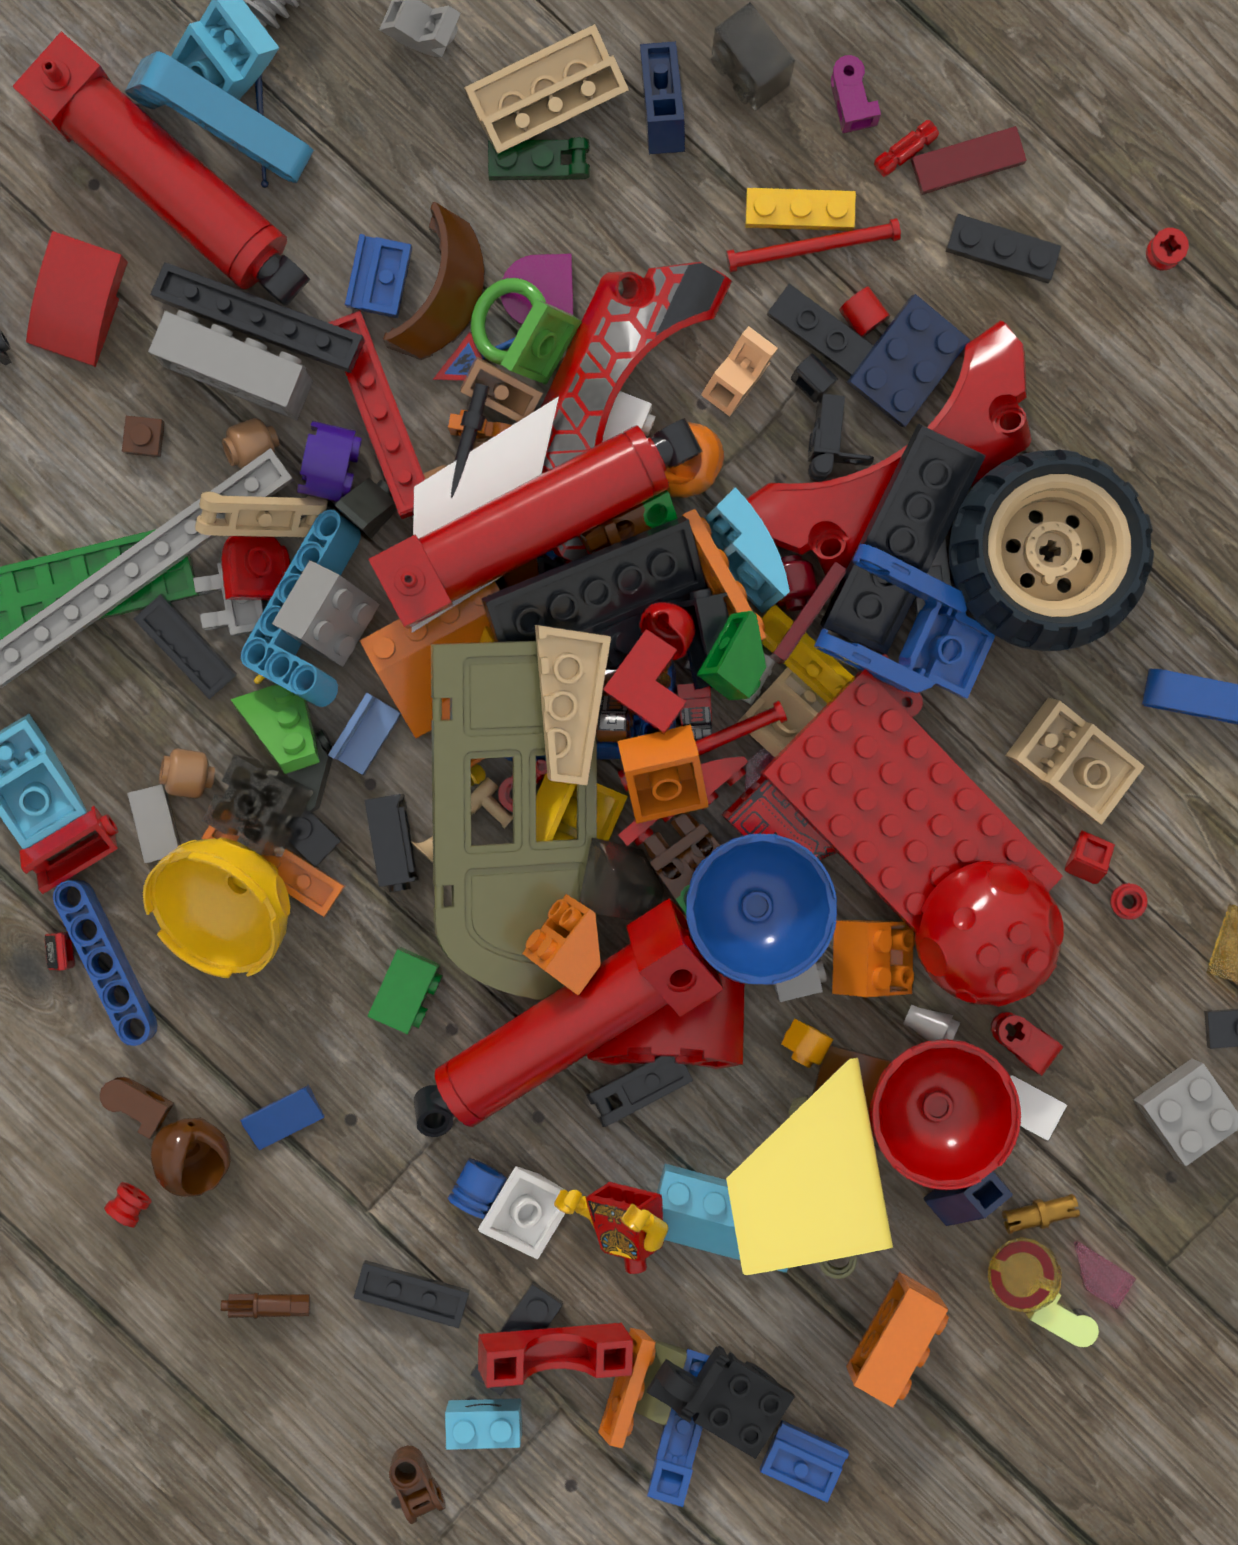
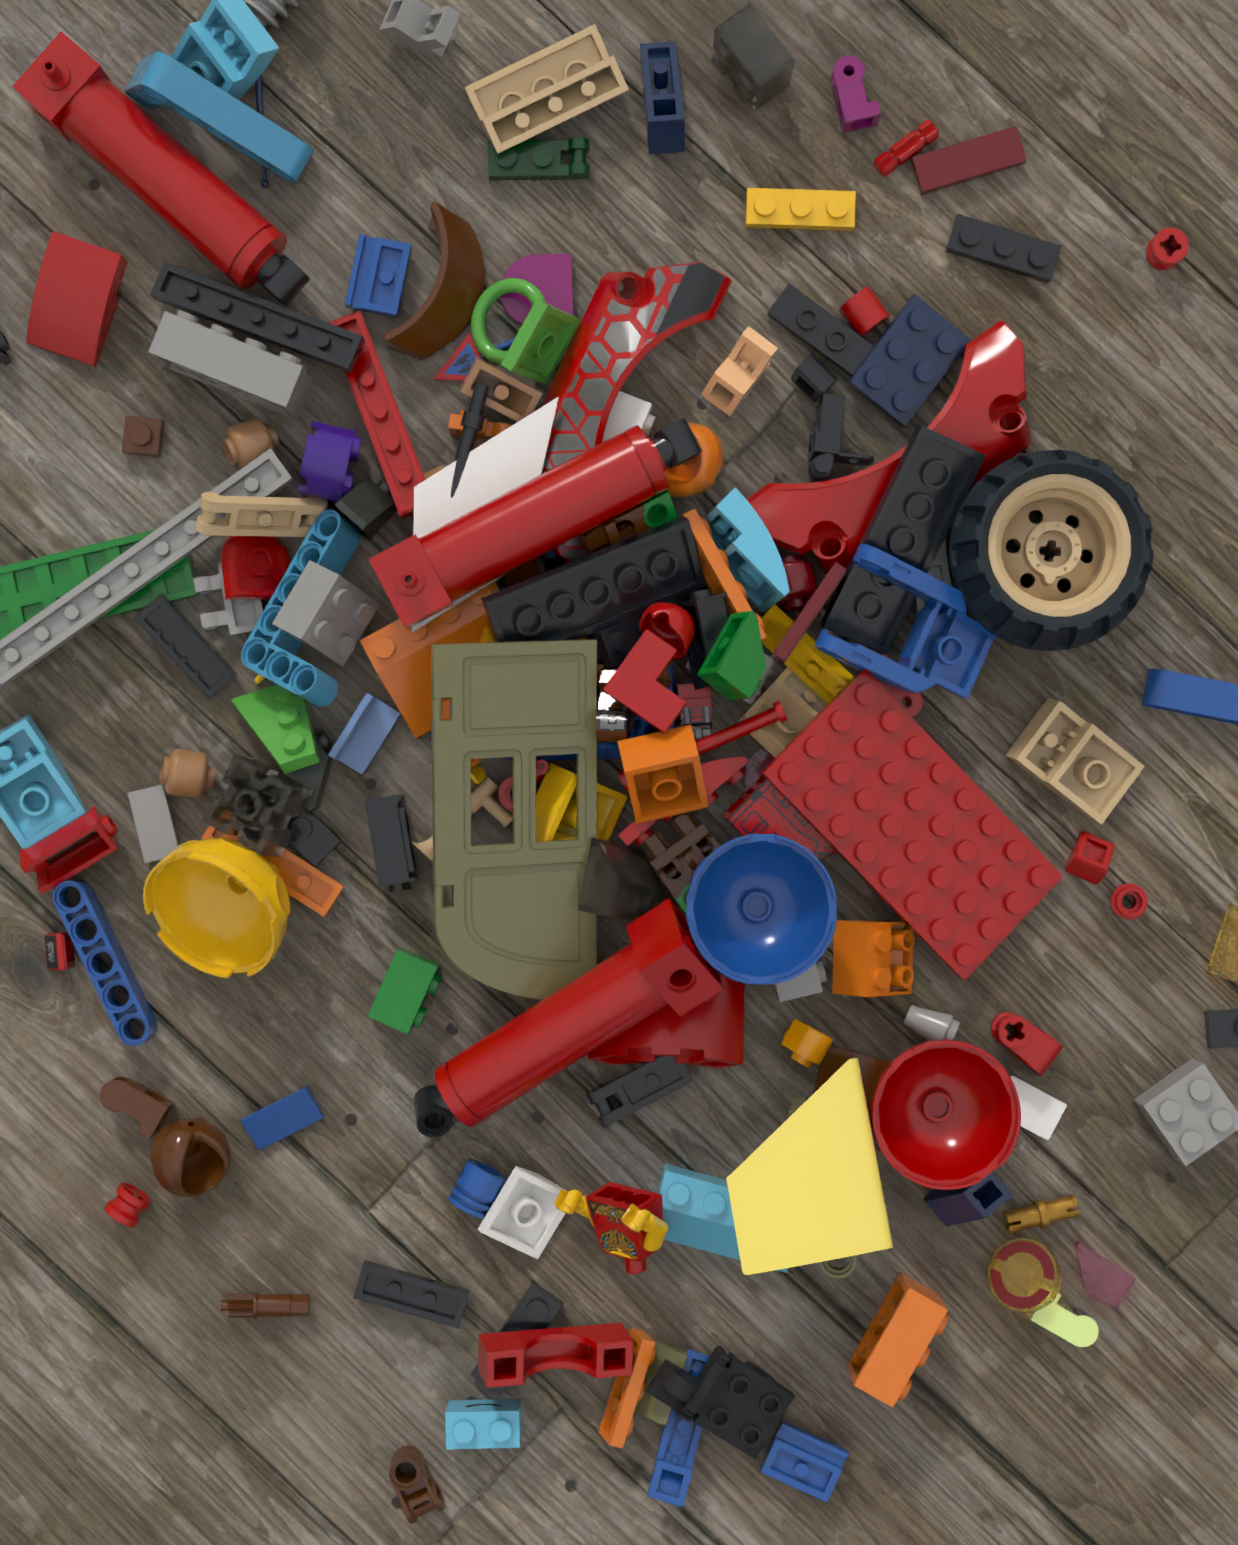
(567, 944): orange slope -> none
(571, 693): tan wing -> none
(813, 245): red bar -> none
(990, 934): red rock -> none

